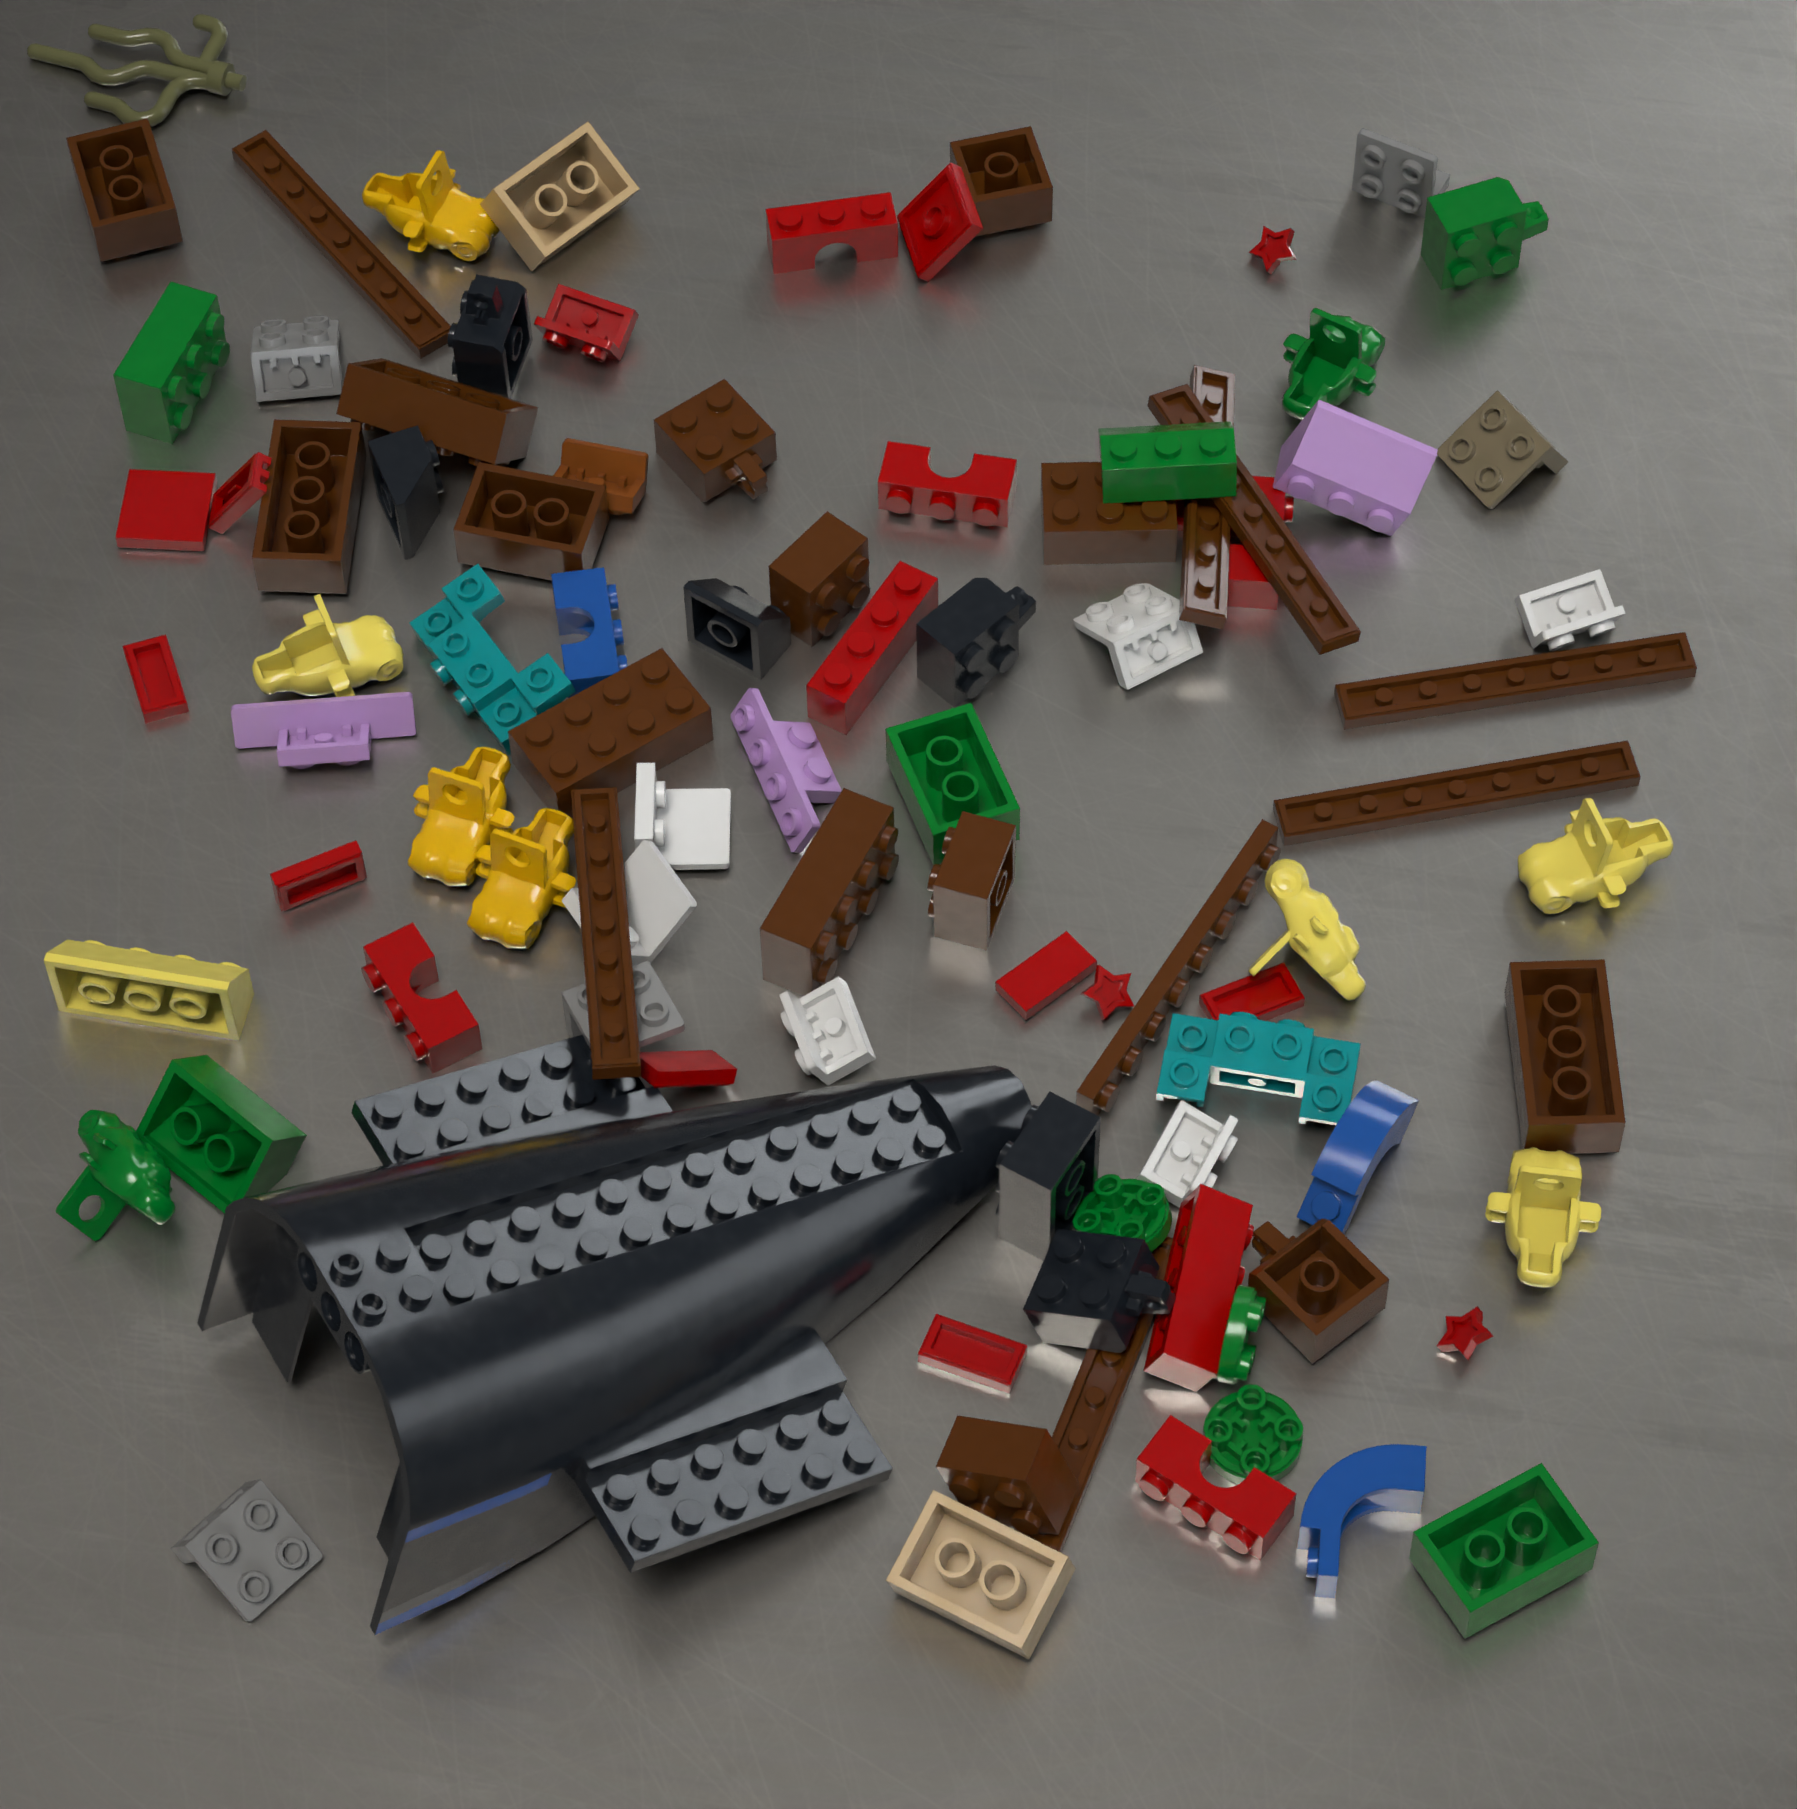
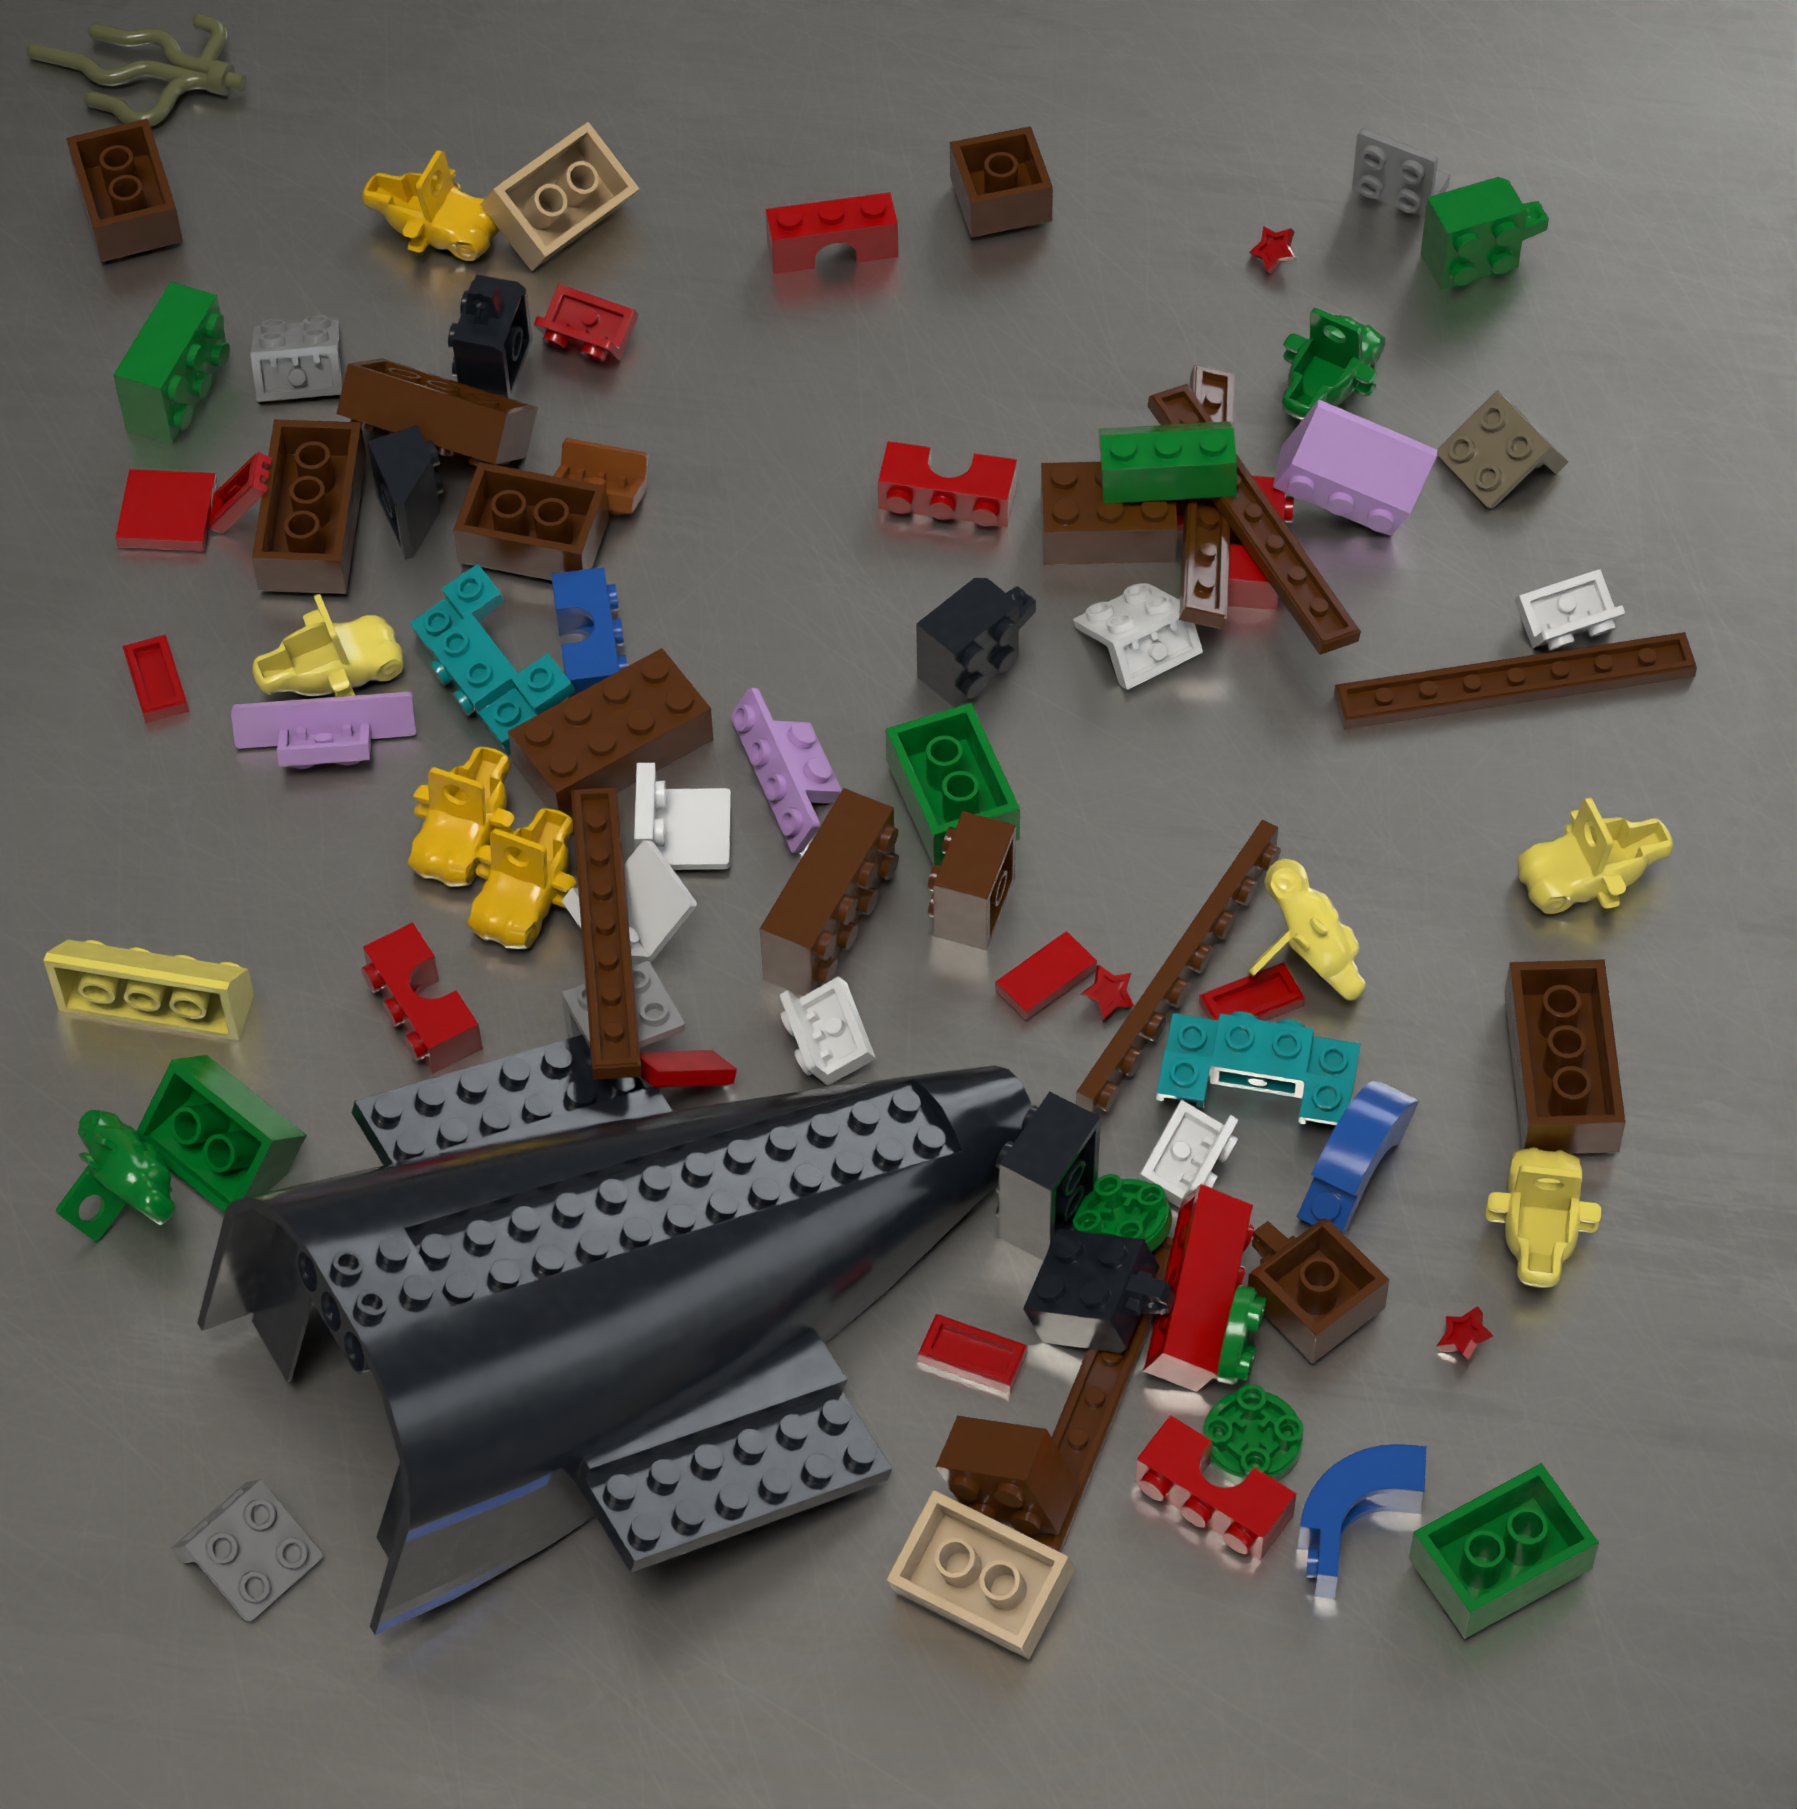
(318, 876): red tile -> none
(343, 244): reddish brown tile -> none
(716, 443): reddish brown hinge -> none
(735, 625): black slope -> none
(821, 578): reddish brown brick -> none
(871, 648): red brick -> none
(939, 222): red tile -> none
(1456, 793): reddish brown tile -> none

